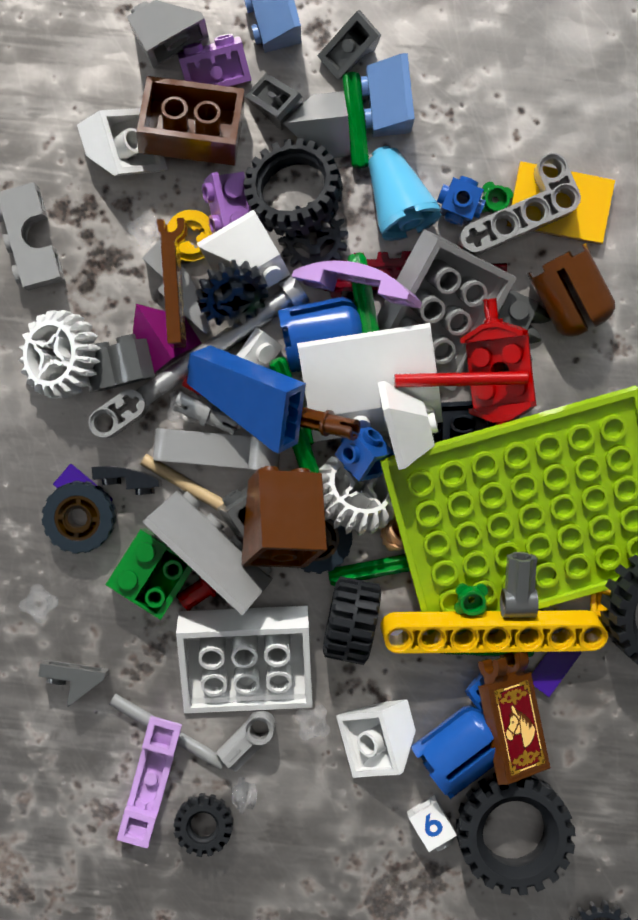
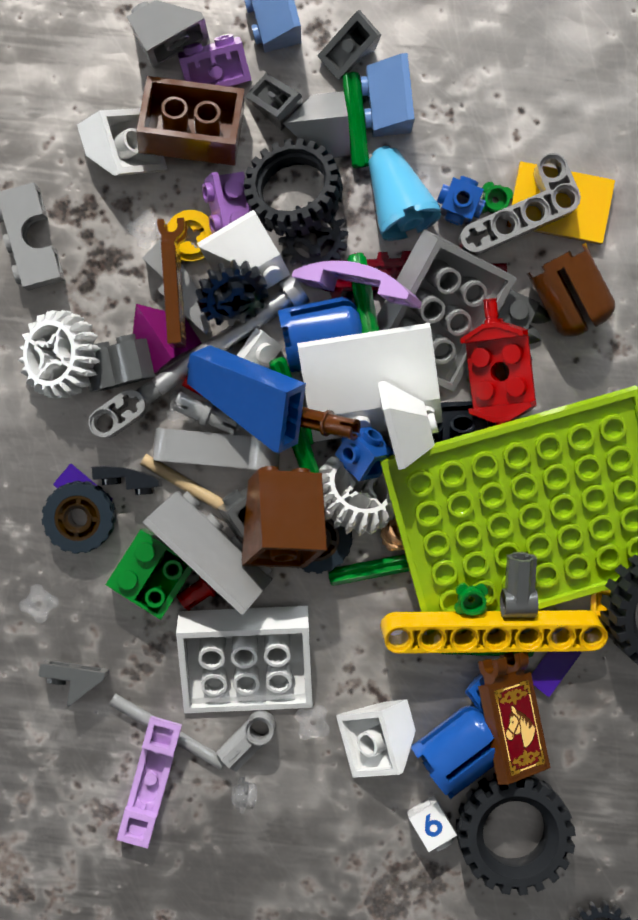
(203, 844): black tyre -> none
(352, 620): black tyre -> none
(461, 379): red bar -> none

